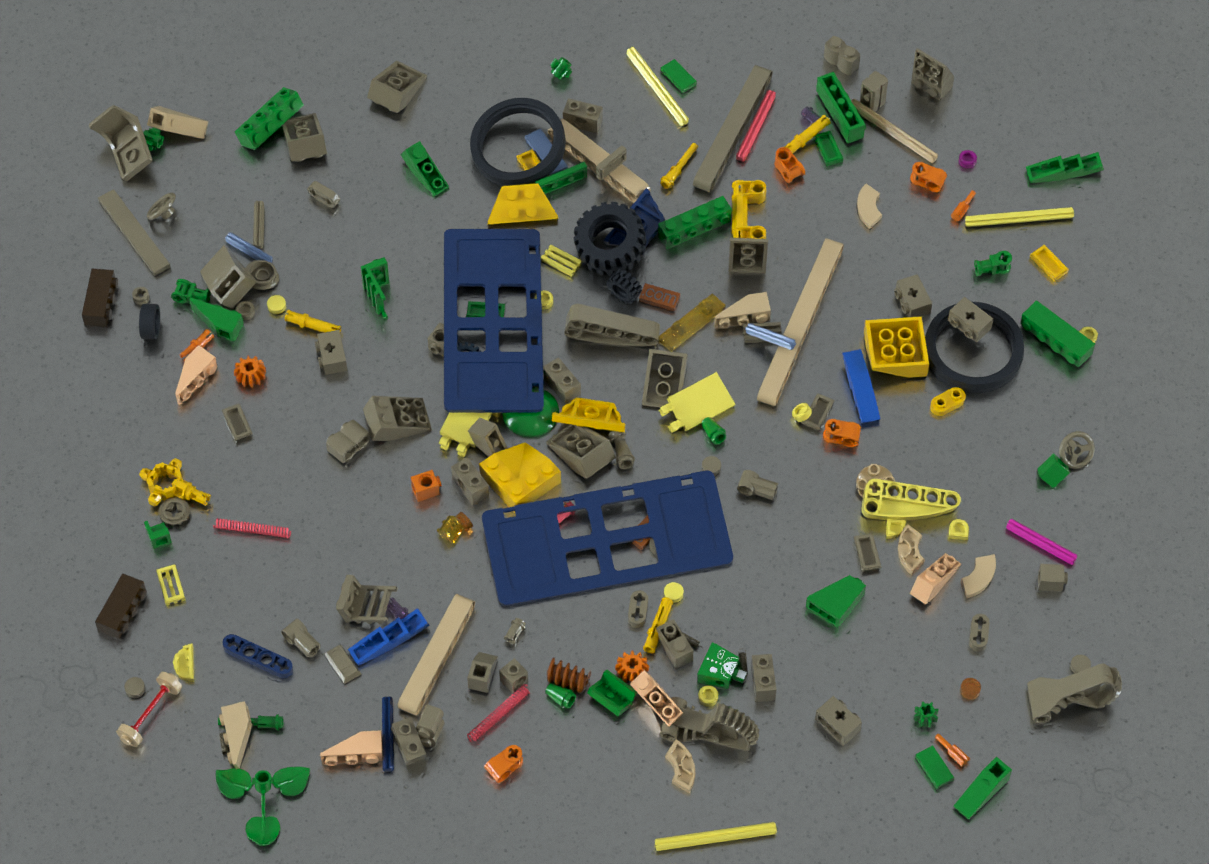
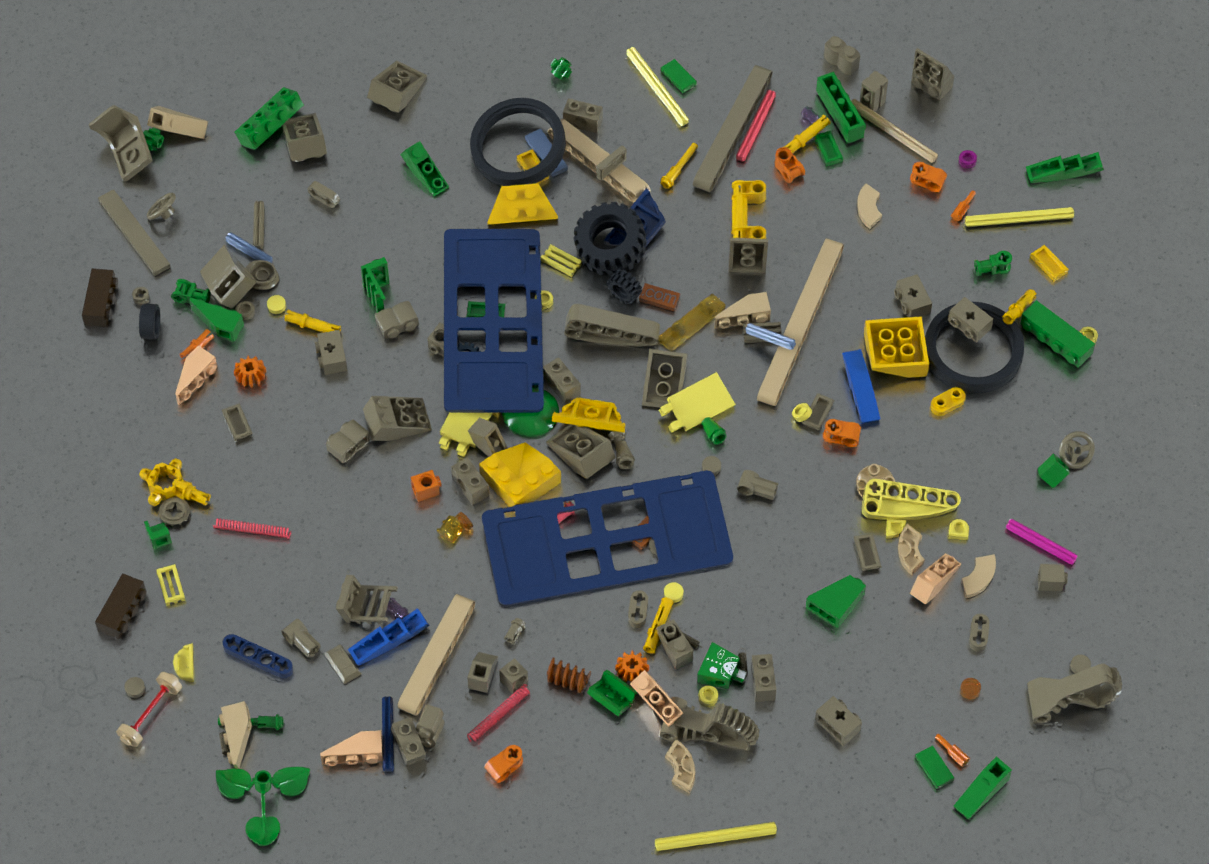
(396, 320): none -> dark tan brick
(562, 696): green cone -> none
(563, 178): green tile -> none
(694, 222): green brick -> none
(928, 709): green gear -> none
(1016, 309): none -> yellow pin

